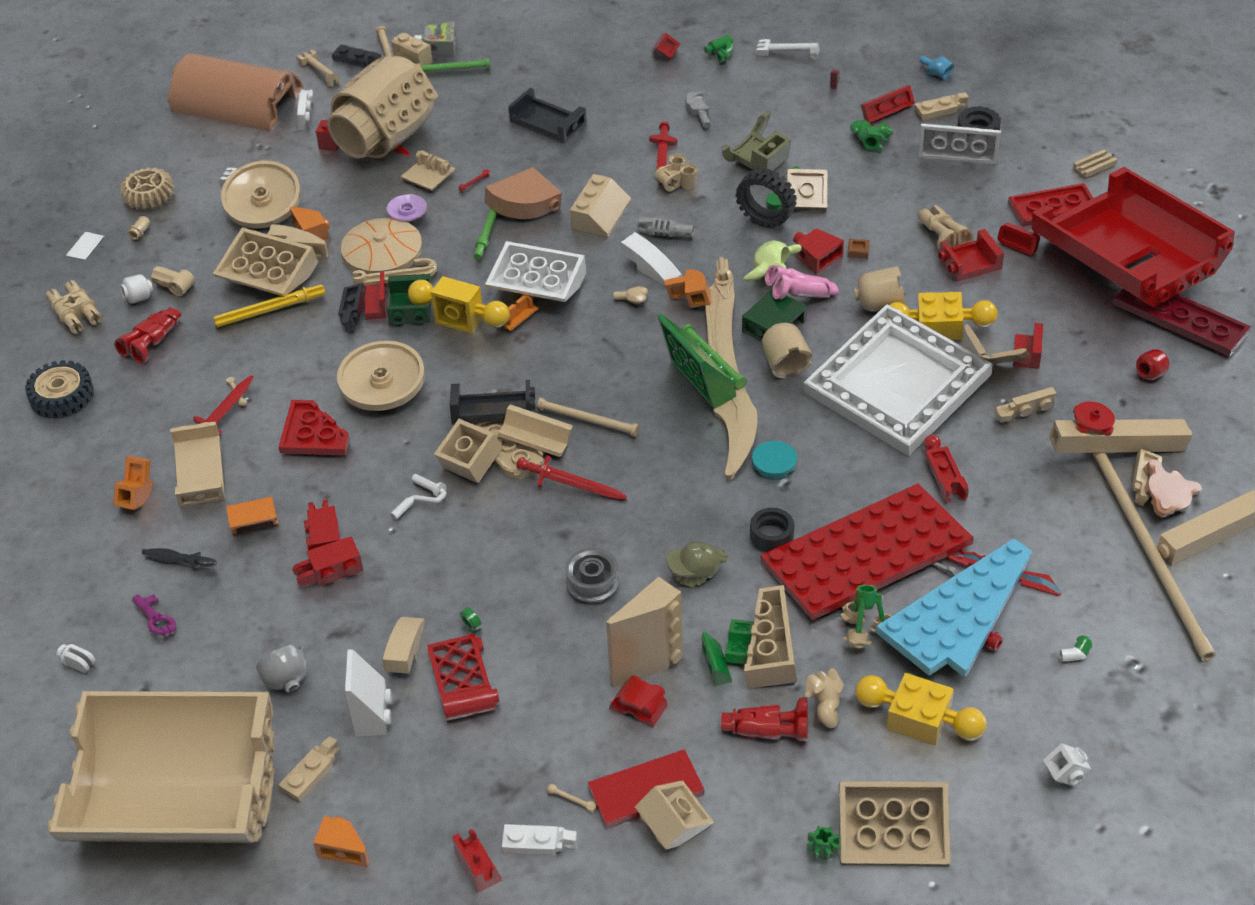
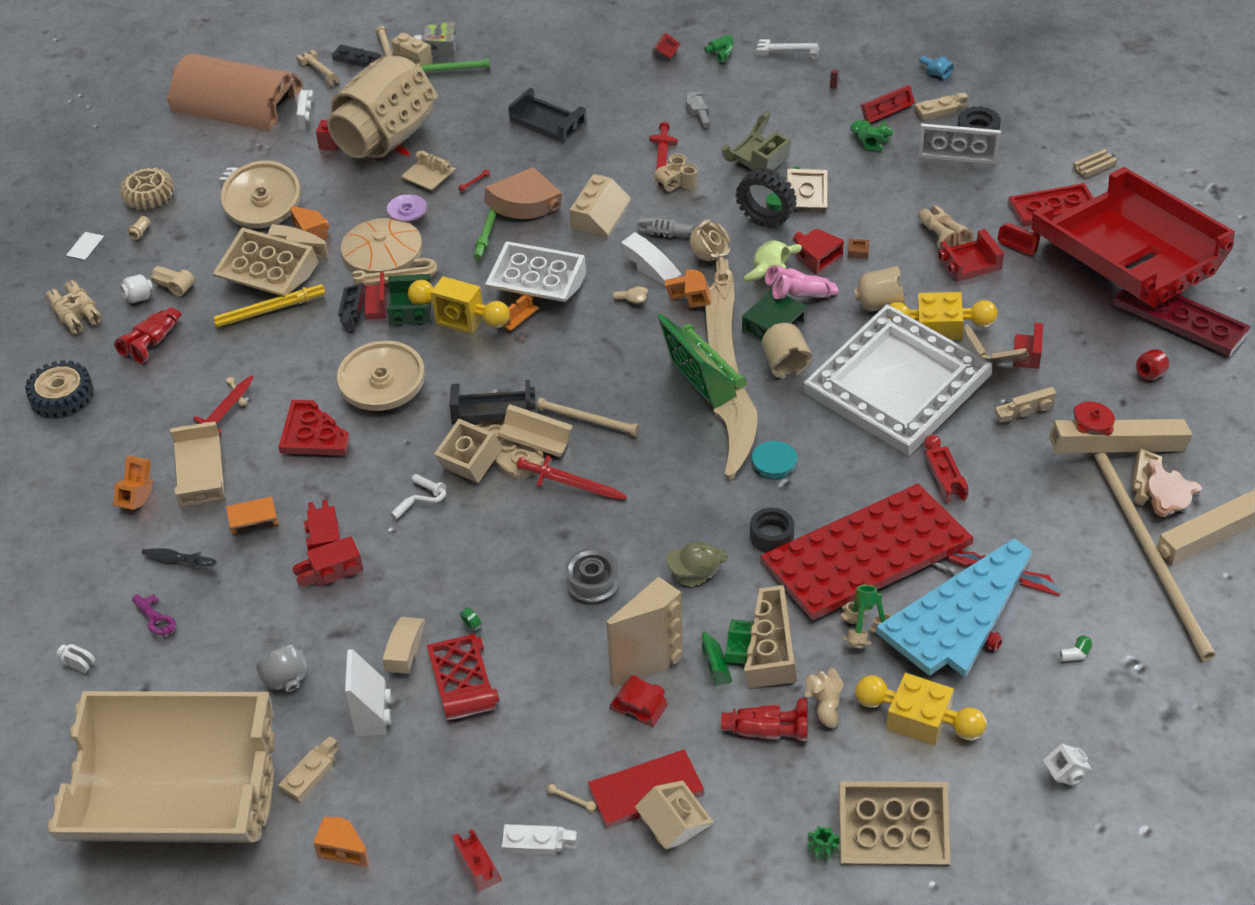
(709, 241): none -> tan cylinder

